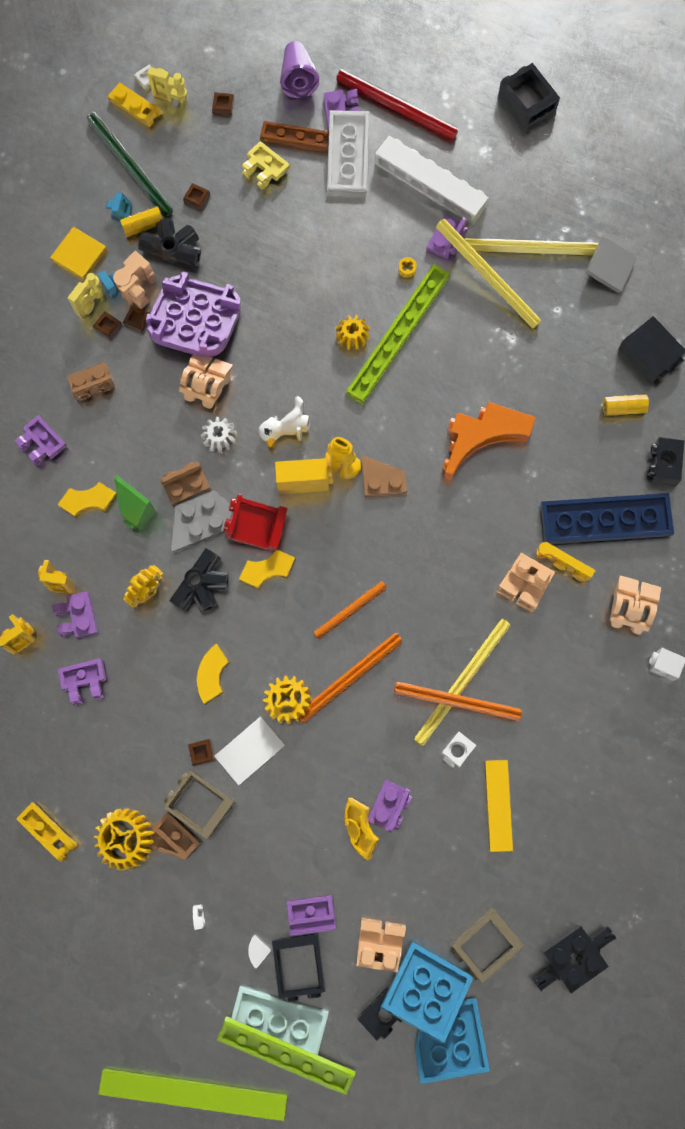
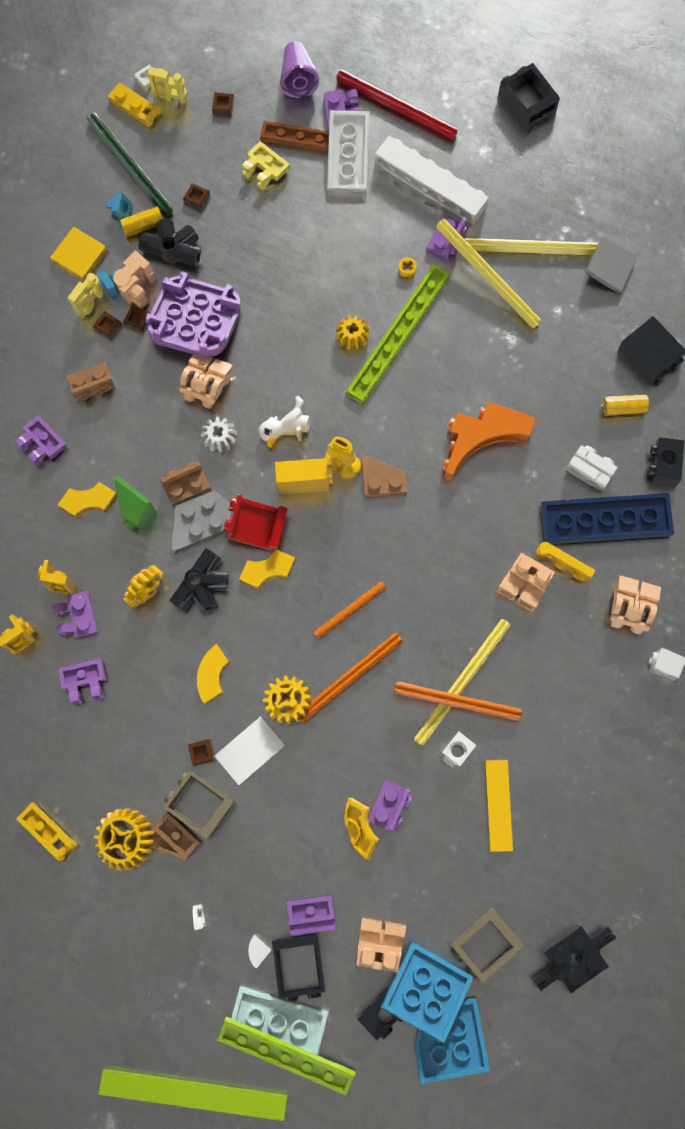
(591, 467): none -> white brick

